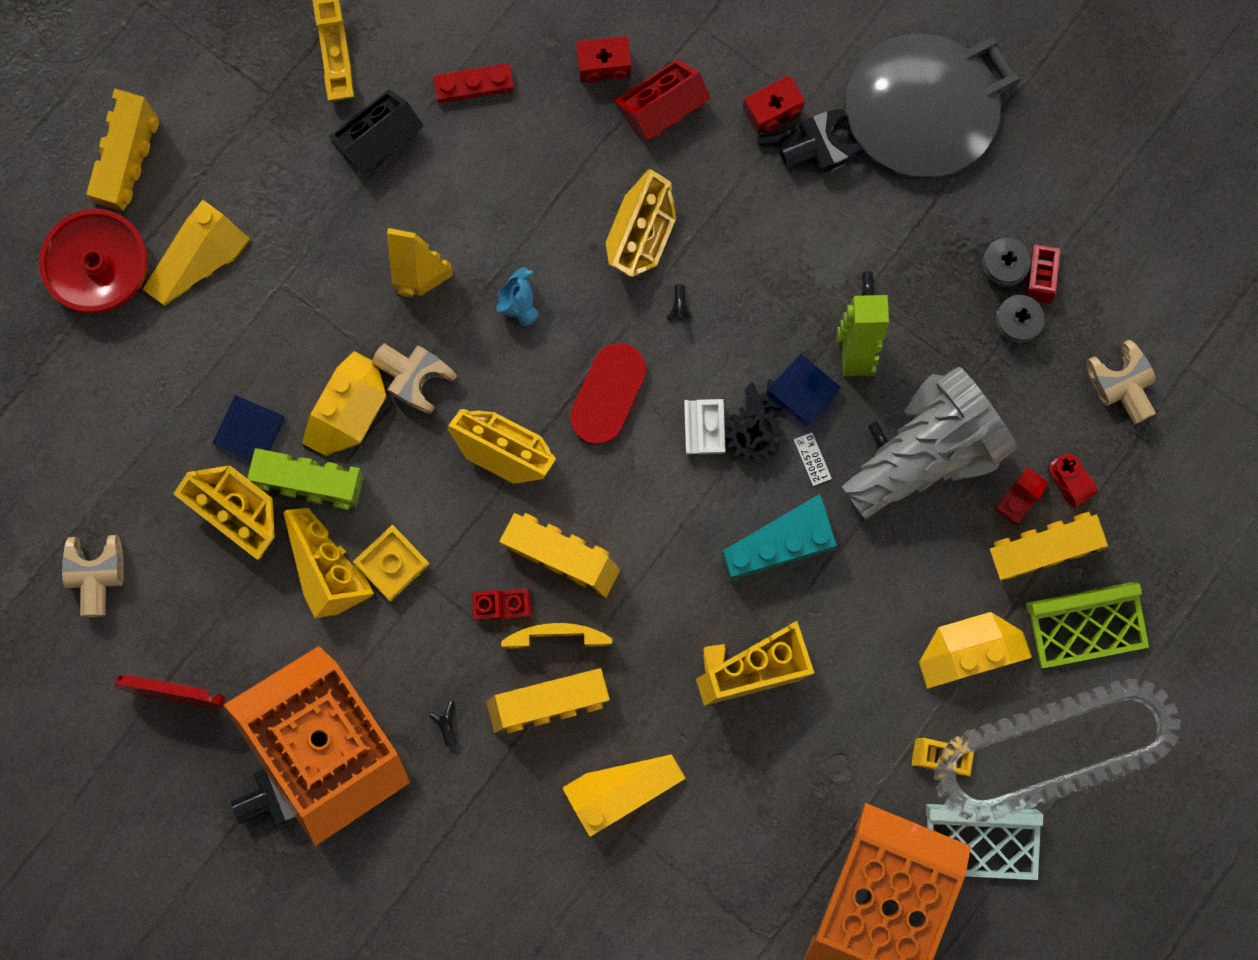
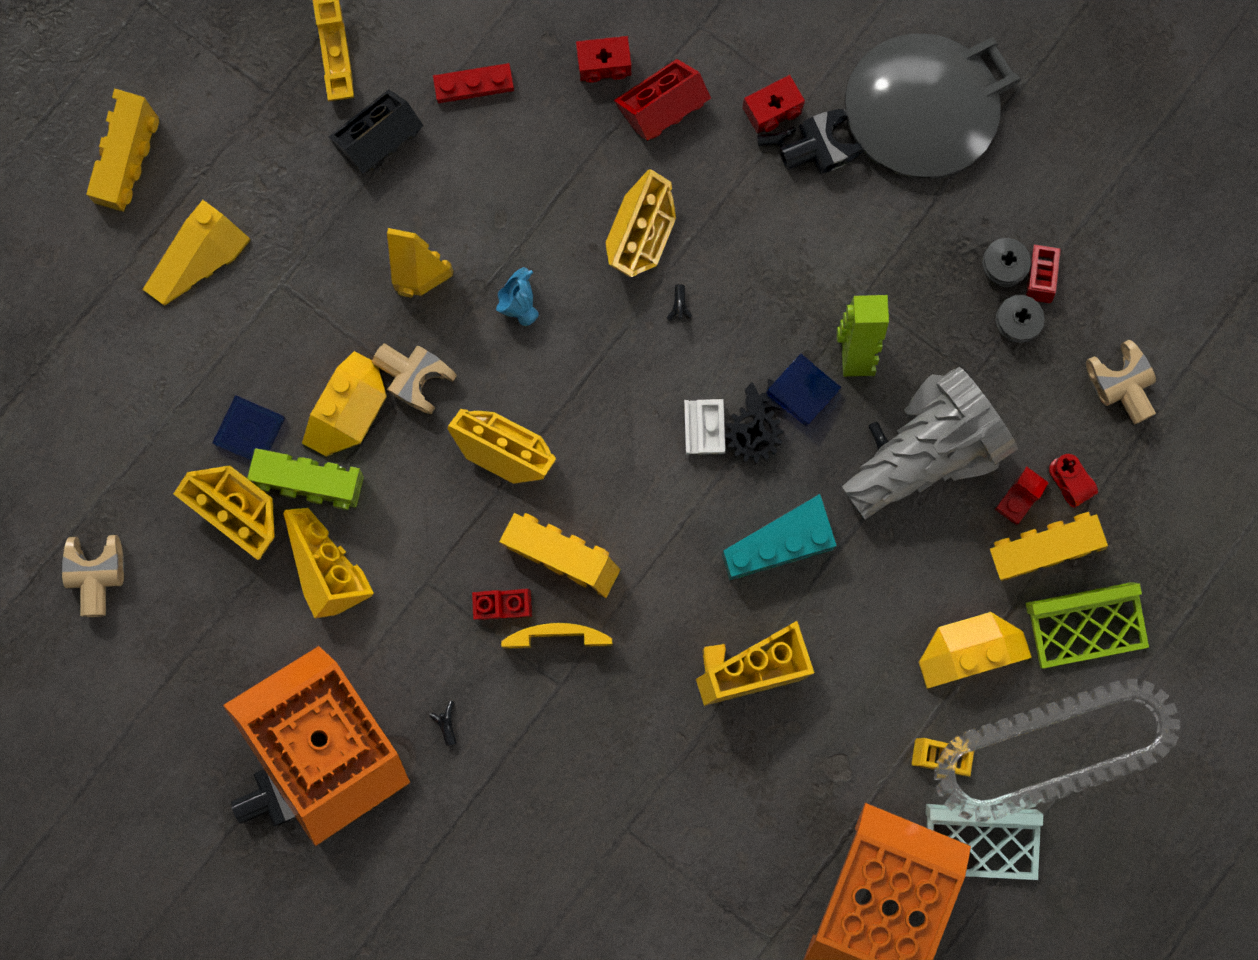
(93, 261): red dish -> none
(169, 691): red tile -> none
(391, 563): yellow plate -> none
(547, 700): yellow wedge -> none
(608, 393): red tile -> none
(614, 792): yellow wedge -> none
(812, 459): white sticker -> none
(867, 284): black bar -> none

